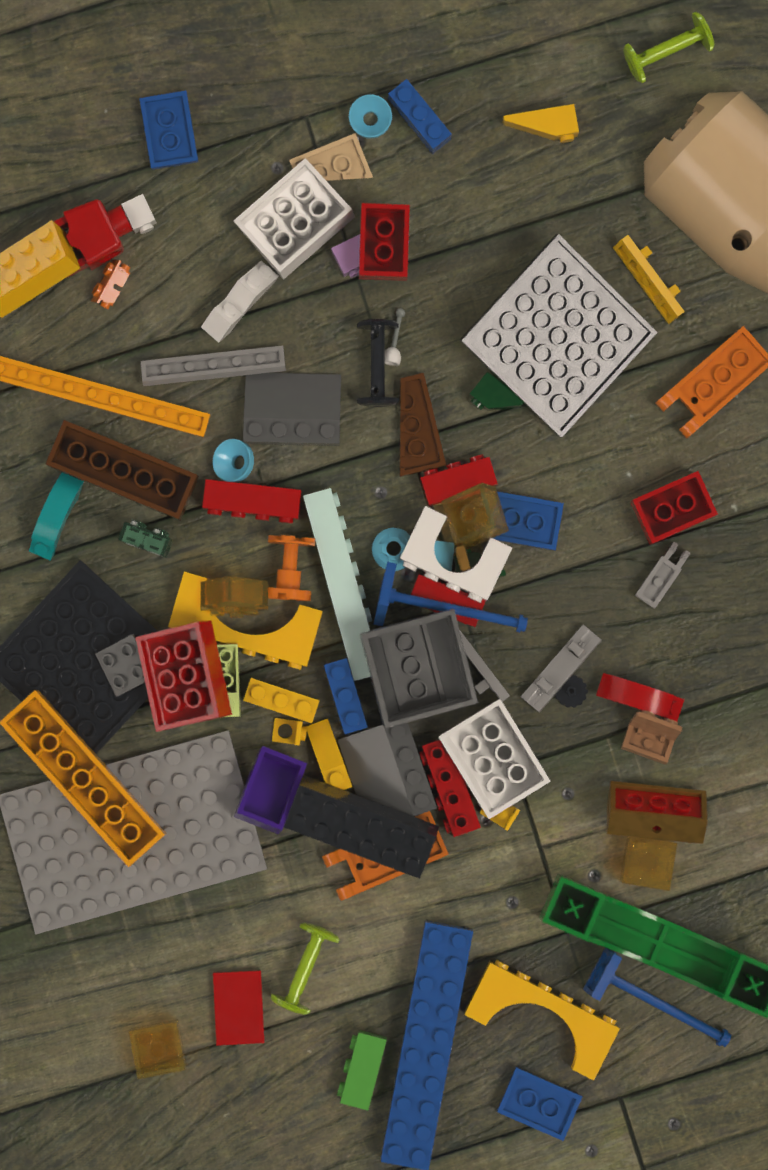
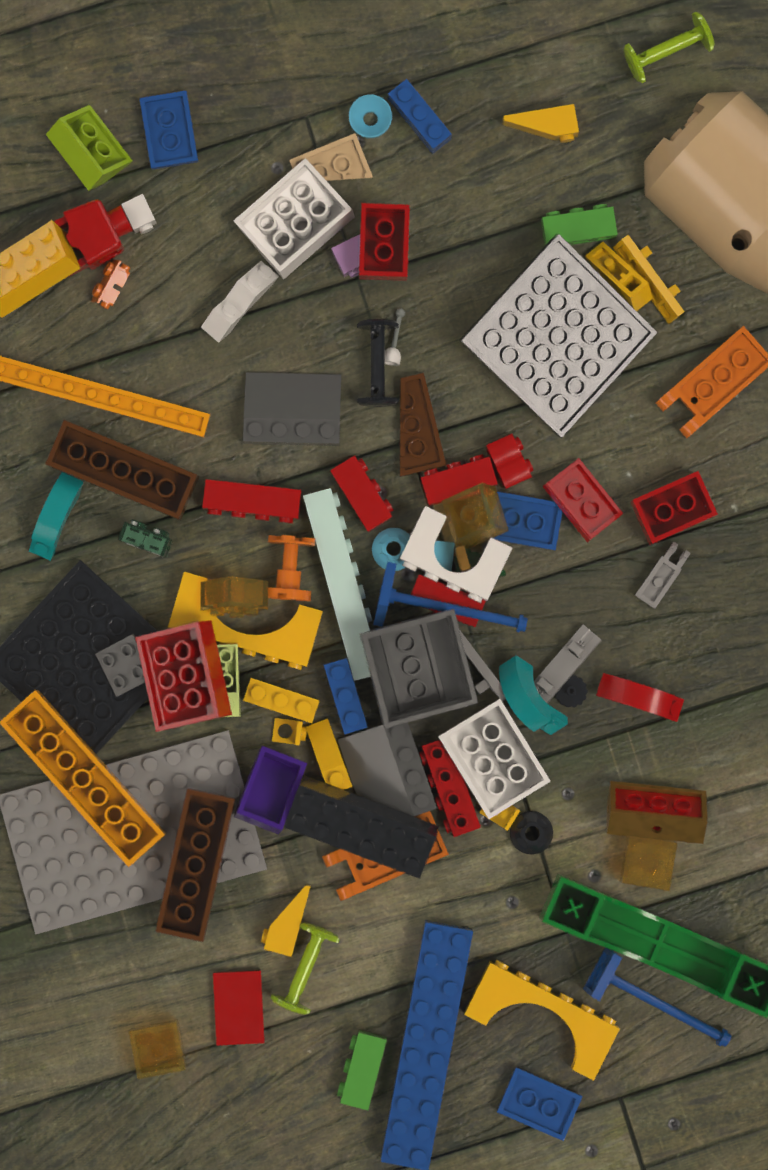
(88, 147): none -> lime slope
(195, 864): none -> reddish brown brick
(213, 365): light grey plate -> none
(225, 457): medium azure piece -> none
(285, 928): none -> yellow slope
(362, 493): none -> red brick
(493, 395): dark green slope -> none
(509, 461): none -> red brick
(518, 829): none -> black piece
(524, 699): none -> teal arch
(581, 225): none -> bright green brick
(582, 500): none -> red tile
(620, 275): none -> yellow slope
(651, 736): medium nougat bracket -> none

